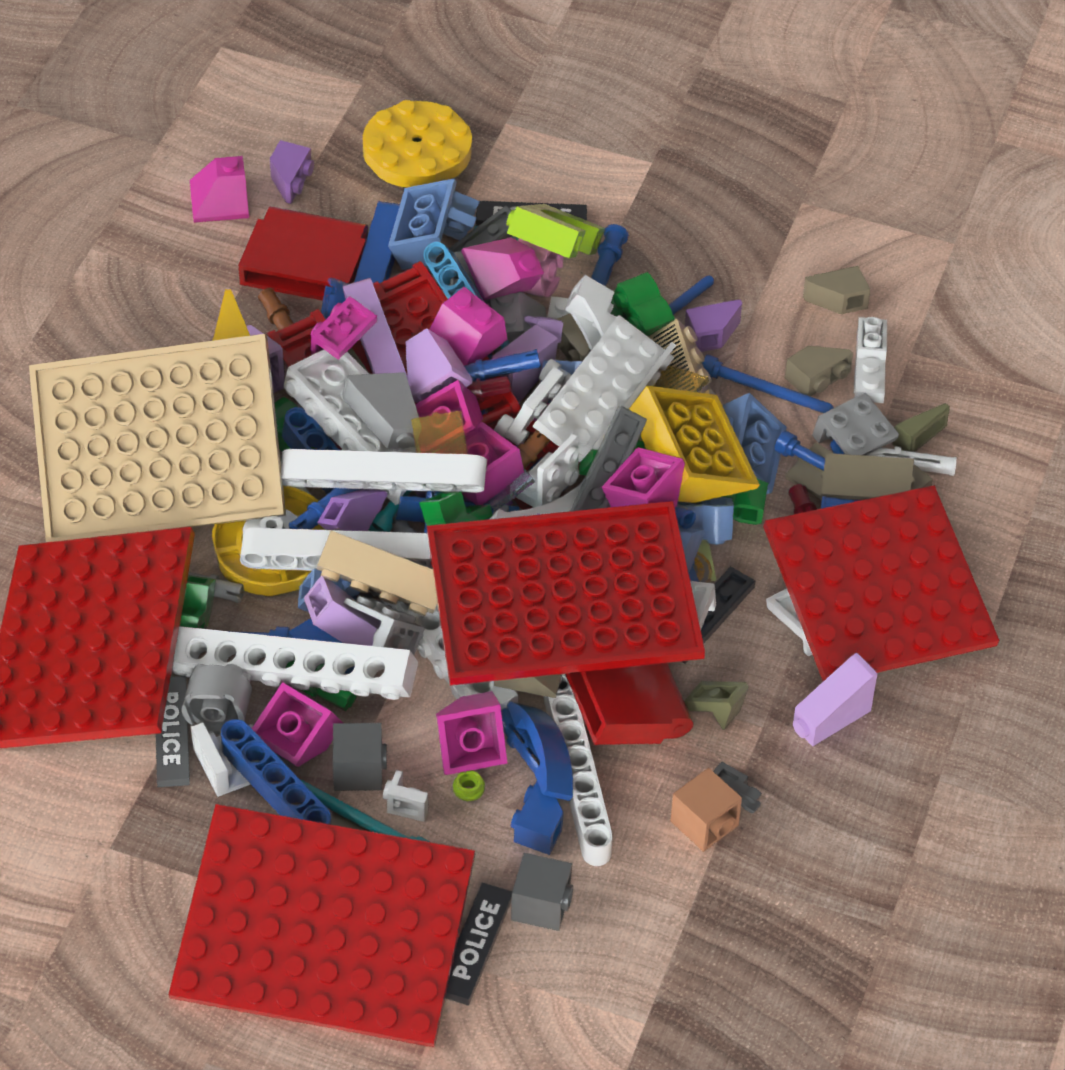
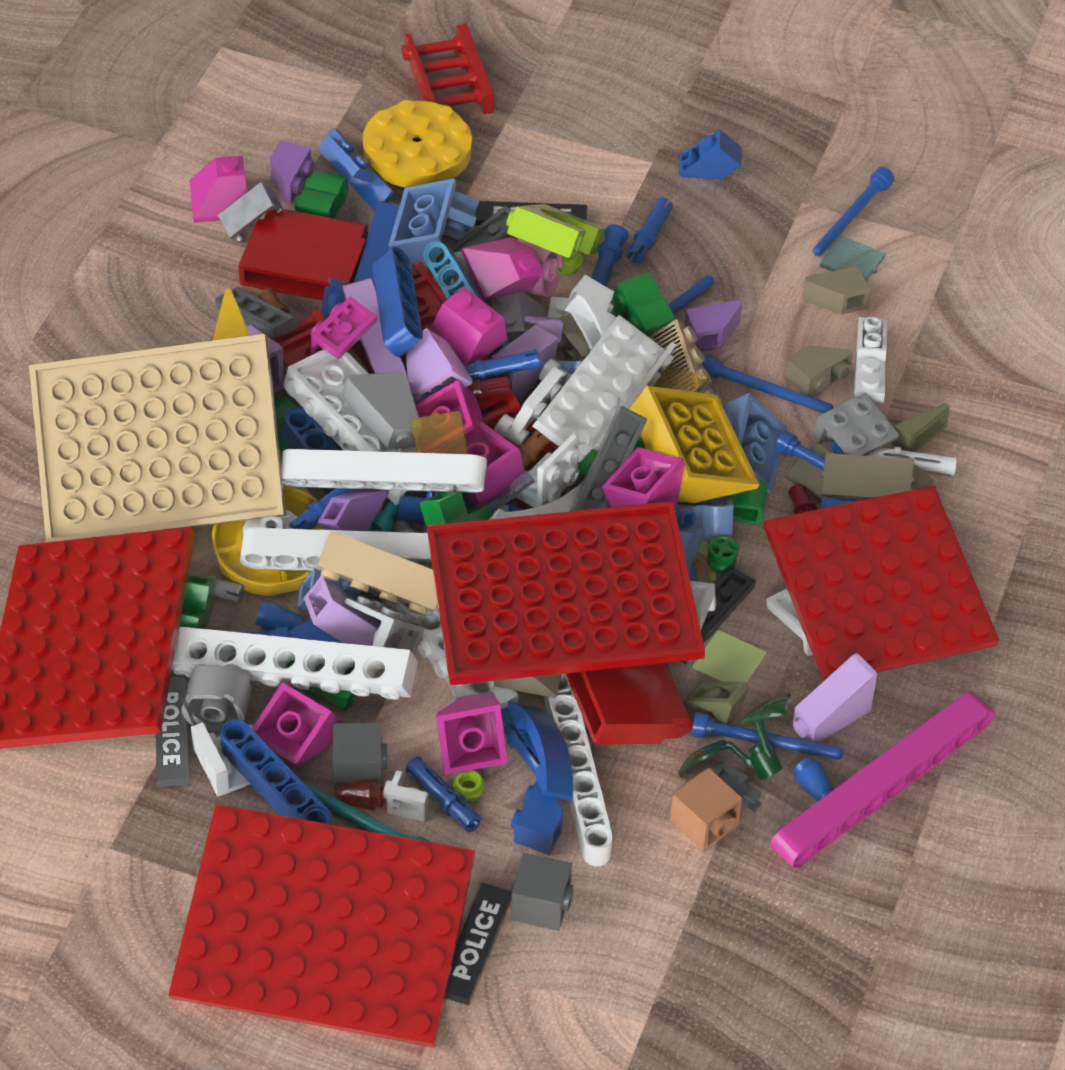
(248, 210): none -> hinge
(261, 314): none -> dark grey tile
(275, 615): none -> blue cone
(323, 194): none -> green brick
(357, 168): none -> blue bracket
(362, 794): none -> clear red cone
(397, 301): none -> blue beam
(452, 802): none -> blue pin
(468, 59): none -> red fence
(571, 265): none -> lime plate
(646, 236): none -> blue pin
(706, 726): none -> blue piece
(711, 158): none -> blue slope
(719, 547): none -> green wheel
(729, 658): none -> yellowish green sticker
(762, 755): none -> dark green plant
(813, 778): none -> blue cone
(850, 253): none -> clear light blue piece
(880, 181): none -> blue piece
(882, 779): none -> dark pink beam

